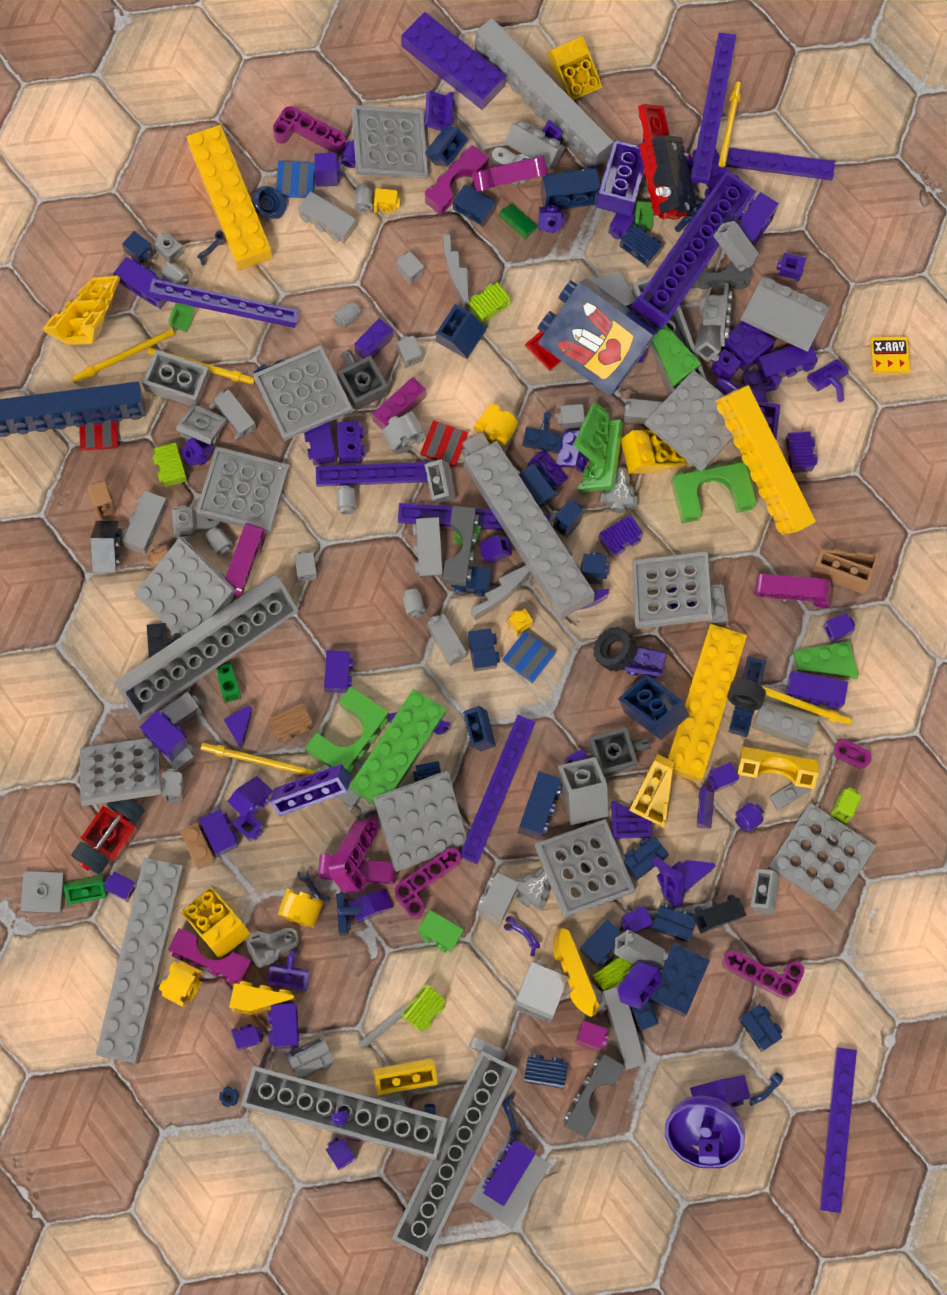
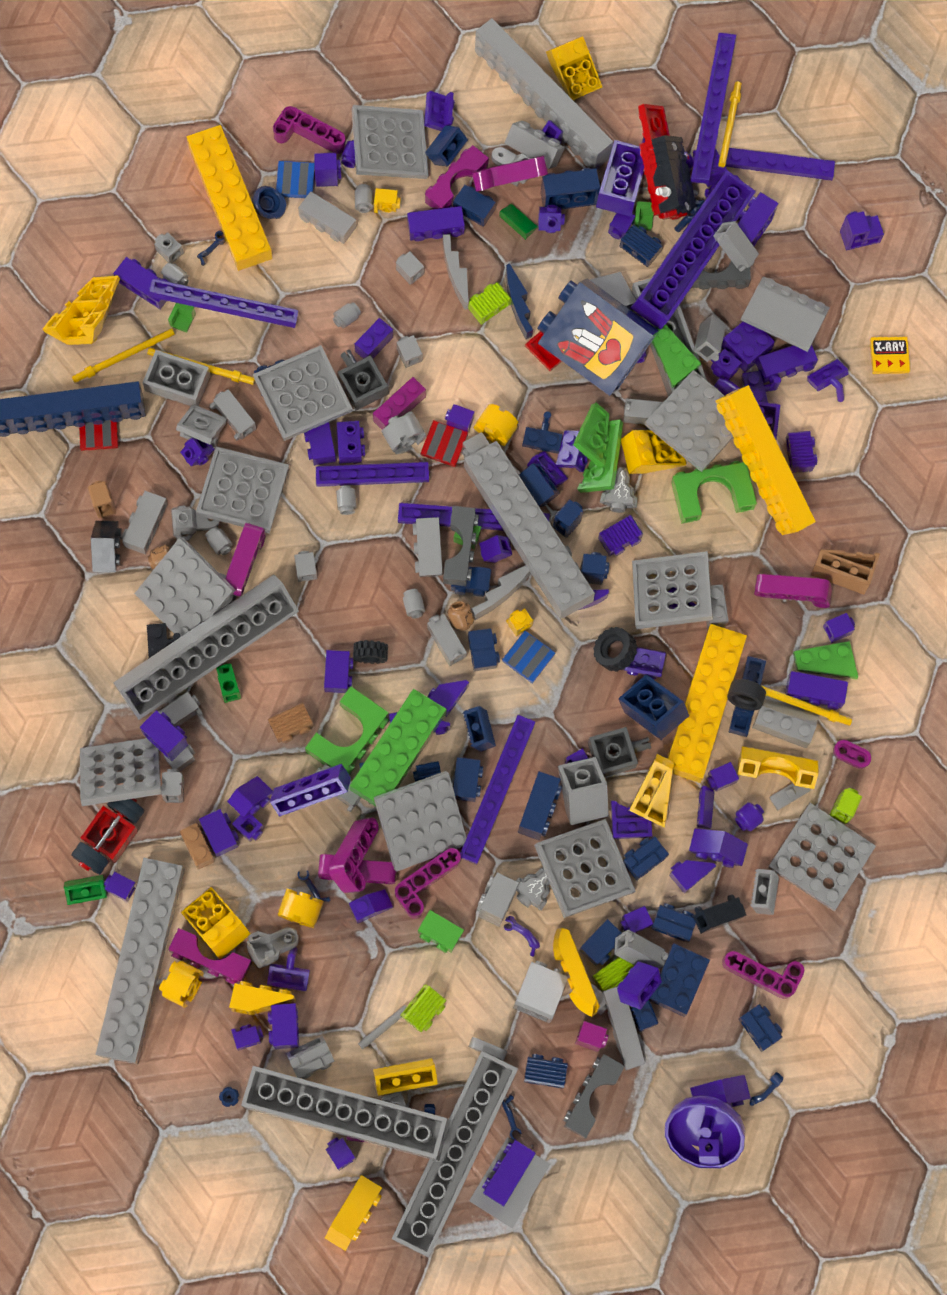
(42, 892): light grey plate -> none
(137, 247): dark blue brick -> none
(170, 465): lime brick -> none
(222, 751): yellow bar -> none
(238, 724): dark purple slope -> none
(340, 1118): dark purple plate -> none
(342, 910): dark blue plate -> none
(353, 1213): none -> yellow wedge
(370, 652): none -> black tyre
(435, 223): none -> dark purple brick
(440, 481): light grey brick -> none
(448, 694): none -> dark purple slope
(453, 60): dark purple brick -> none
(460, 331): dark blue slope -> none
(460, 417): none -> dark purple brick
(461, 615): none -> medium nougat head
(466, 779): none -> dark blue brick
(518, 297): none -> dark blue slope
(571, 417): light grey brick -> none
(670, 881): dark purple wing -> none
(717, 310): light grey bracket -> none
(718, 846): none -> dark purple brick
(795, 266): dark purple brick -> none
(838, 1130): dark purple plate -> none
(860, 230): none -> dark purple brick

